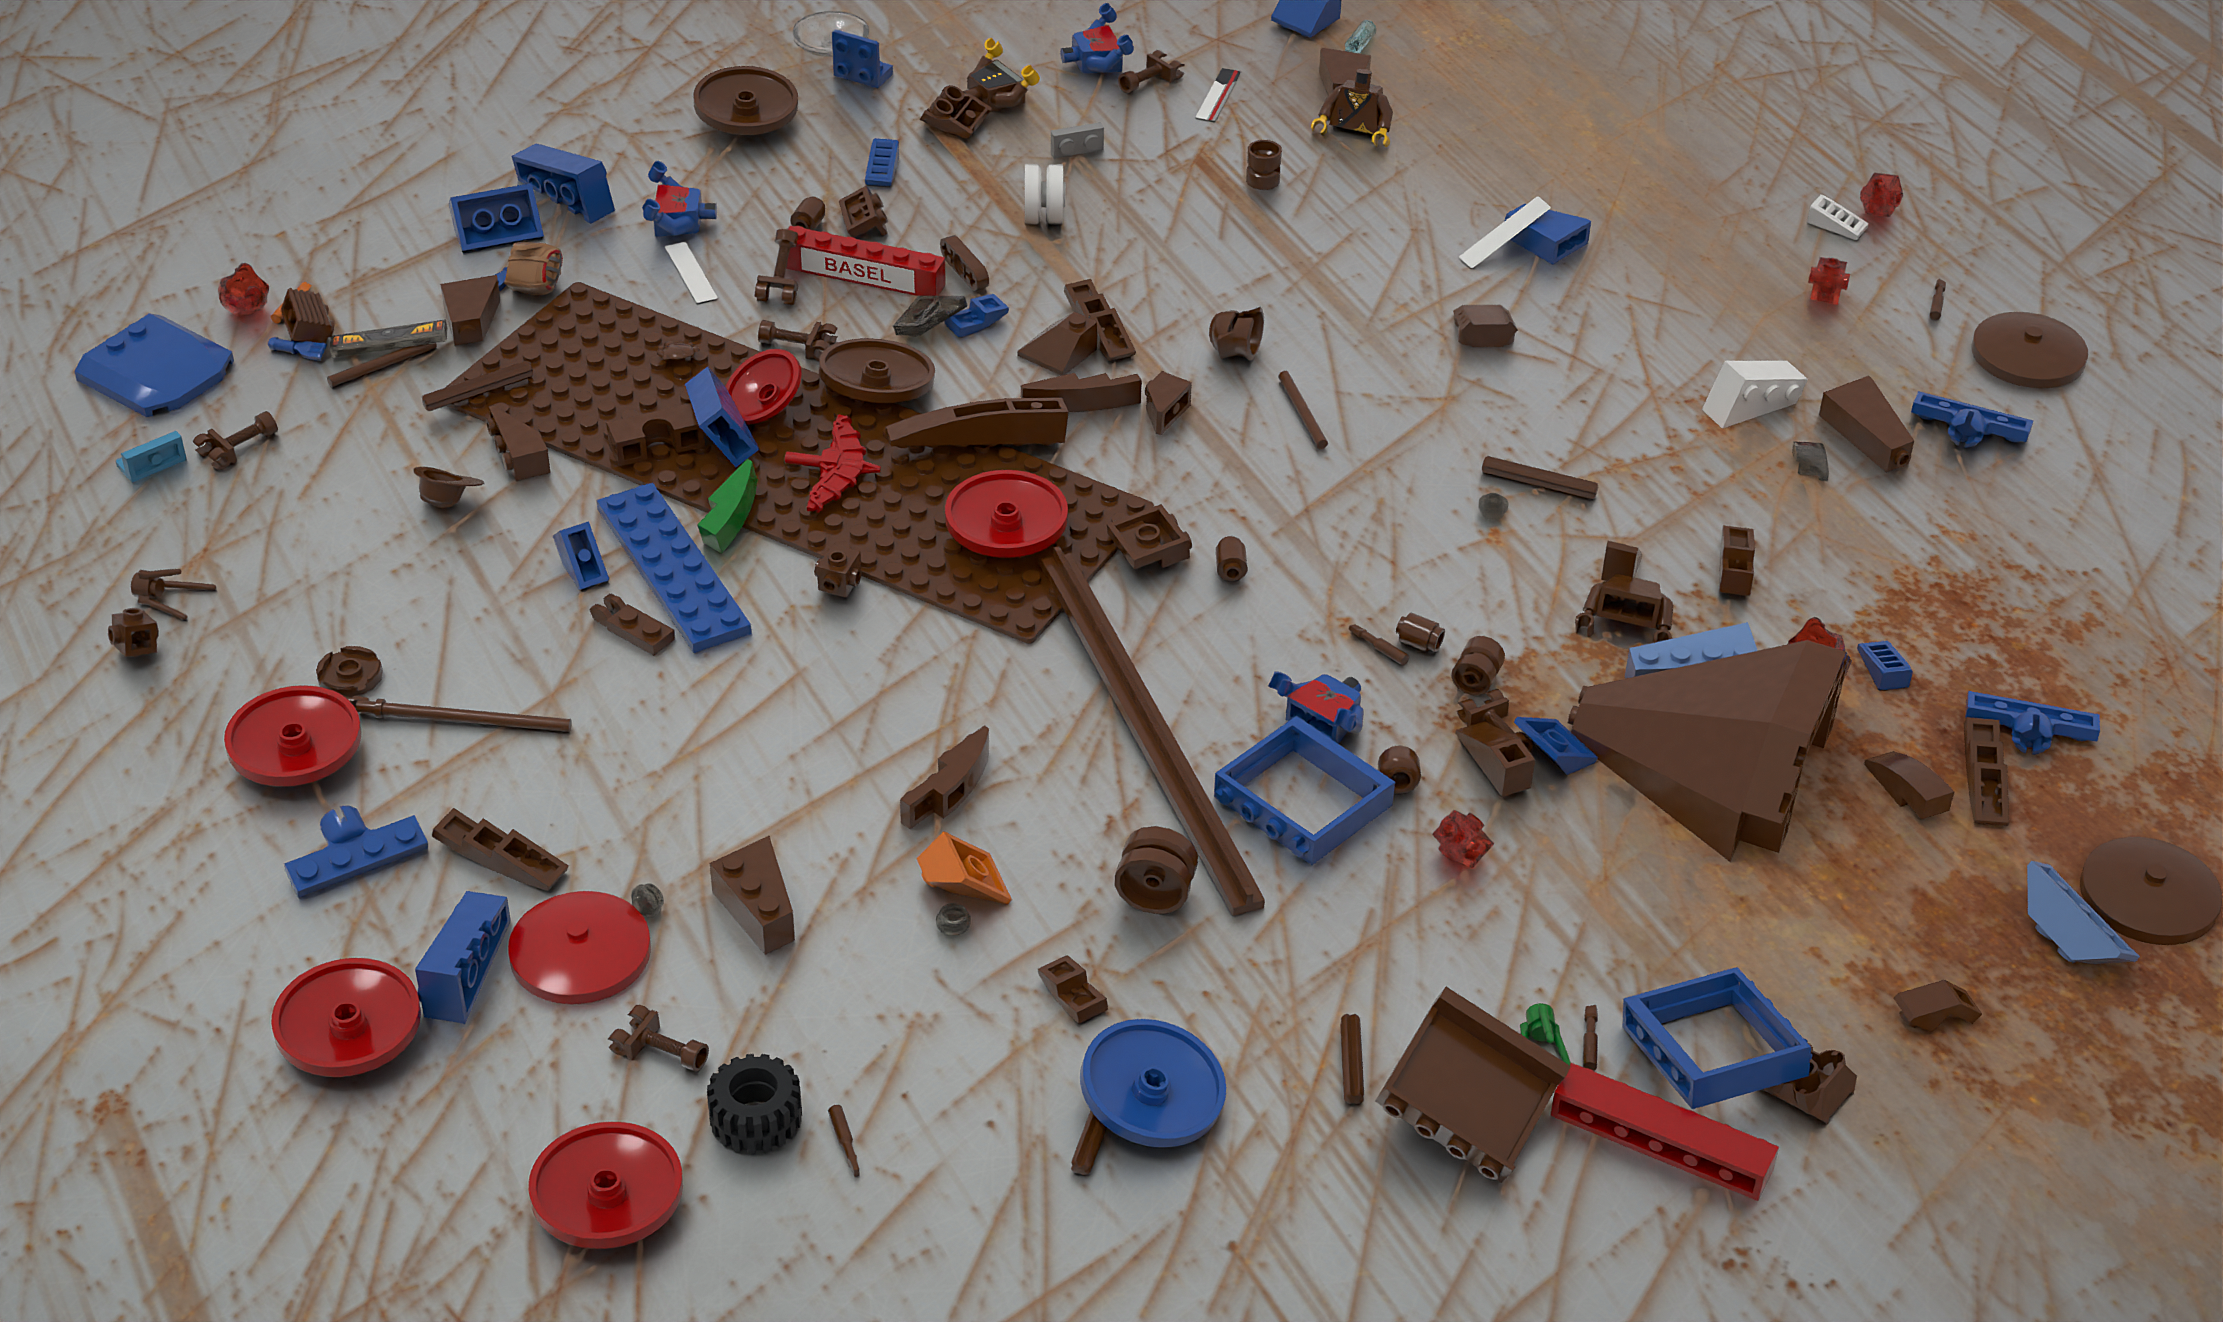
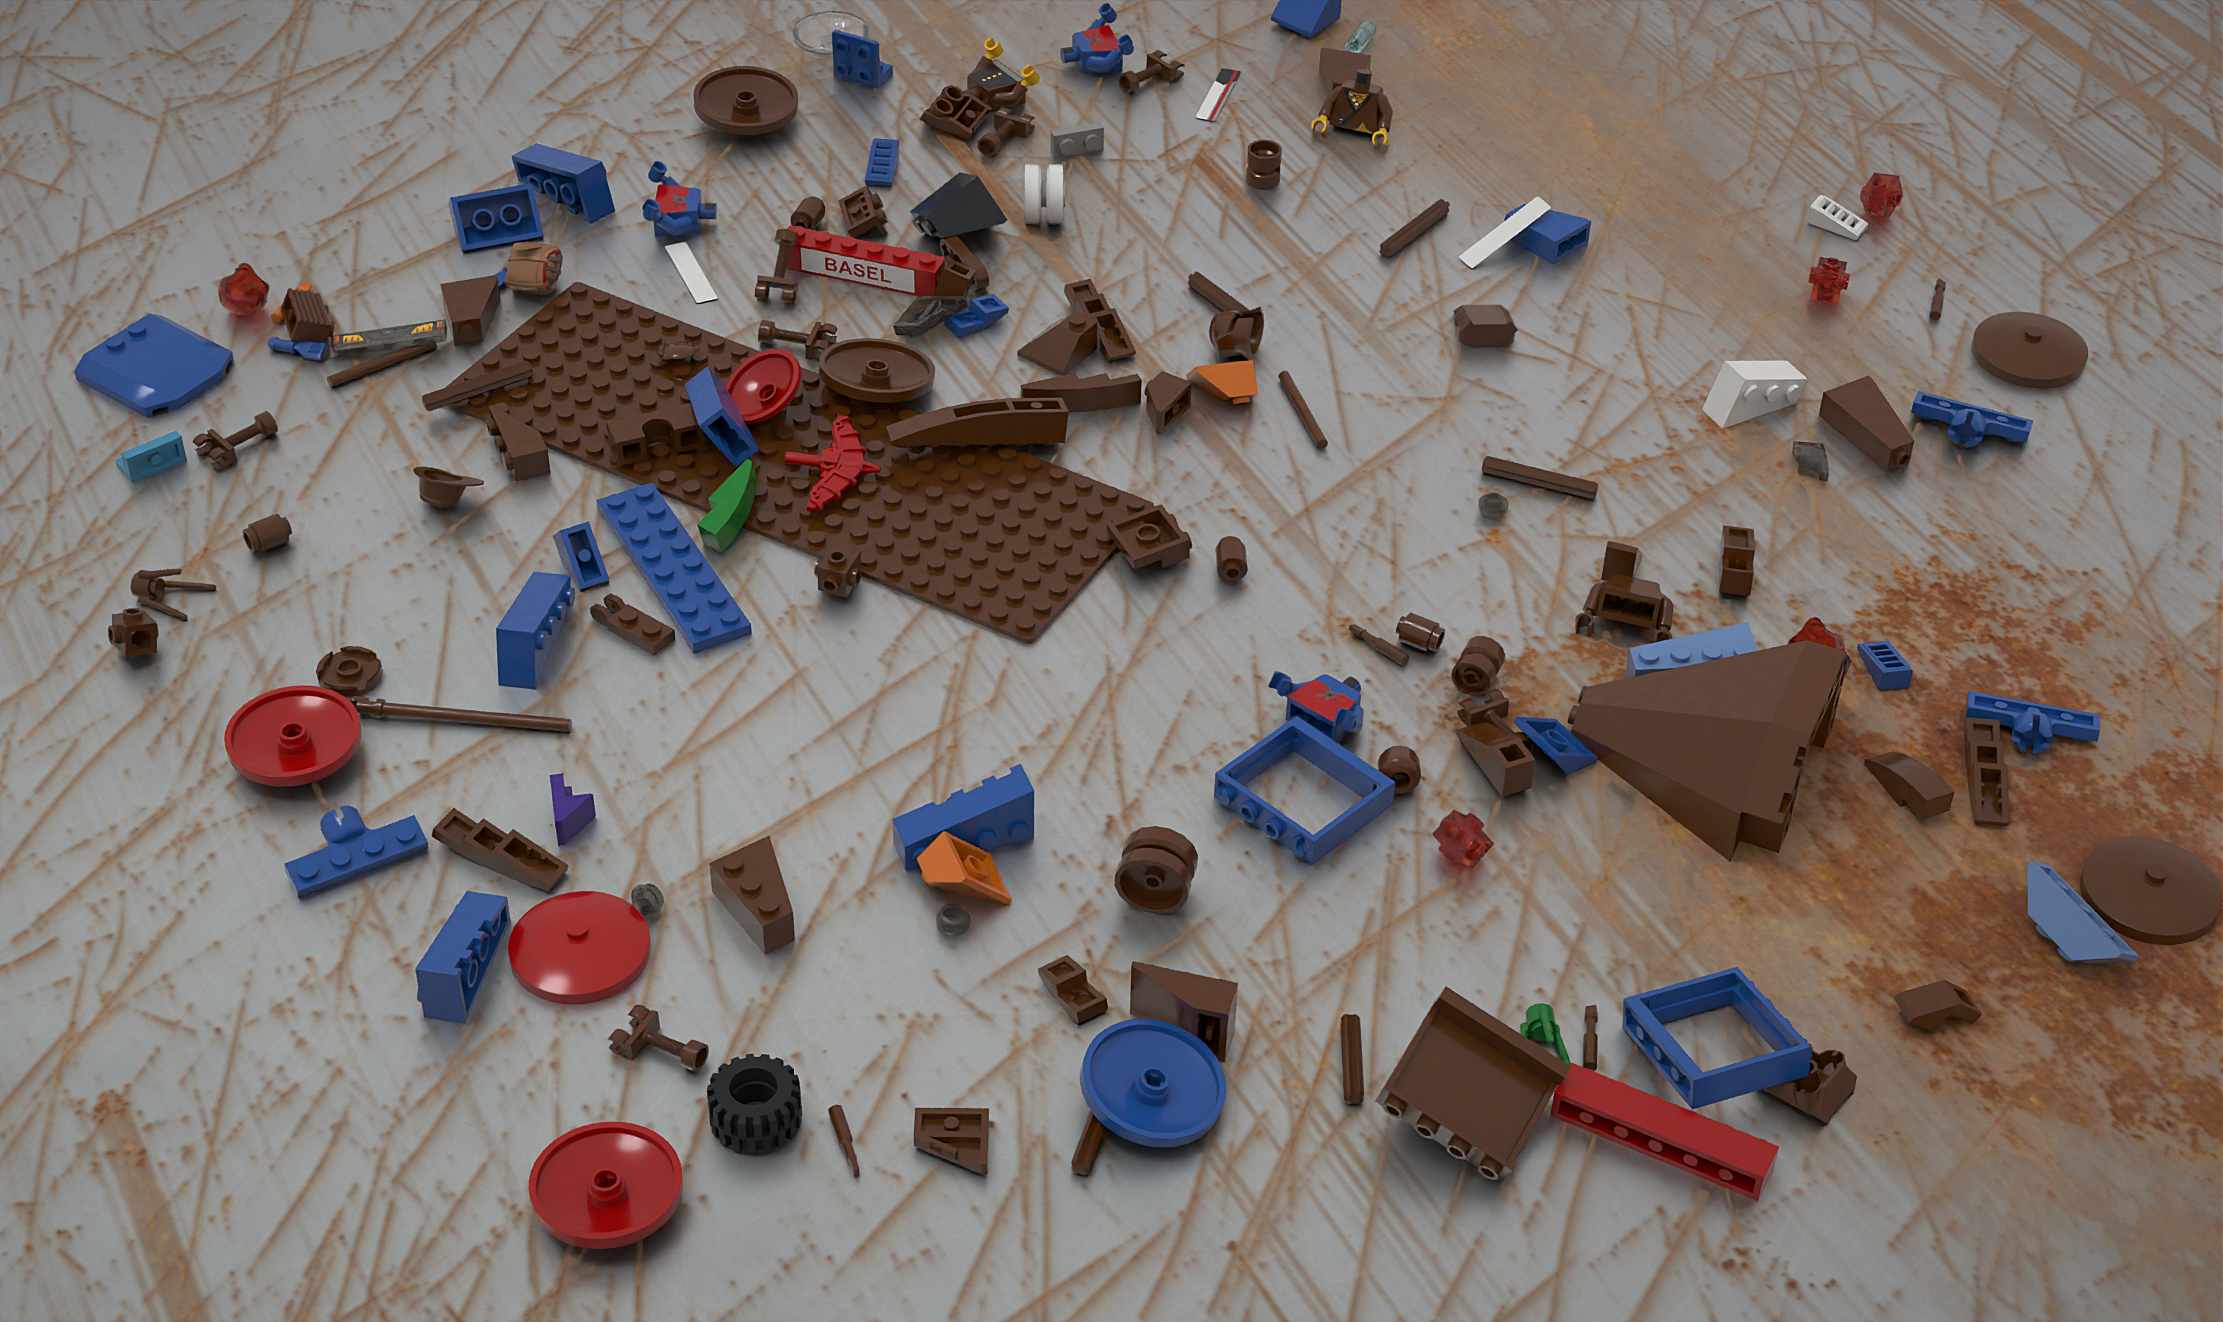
(267, 533): none -> reddish brown brick
(346, 1017): red dish -> none
(531, 629): none -> blue wedge
(570, 811): none -> dark purple slope
(950, 786): reddish brown slope -> none
(954, 1135): none -> reddish brown wing
(955, 280): none -> reddish brown brick
(957, 208): none -> black slope
(984, 817): none -> blue wedge
(1006, 124): none -> reddish brown bar
(1006, 513): red dish -> none
(1153, 736): reddish brown piece -> none
(1186, 1000): none -> reddish brown slope
(1214, 293): none -> reddish brown axle
(1227, 380): none -> orange slope
(1414, 228): none -> reddish brown axle

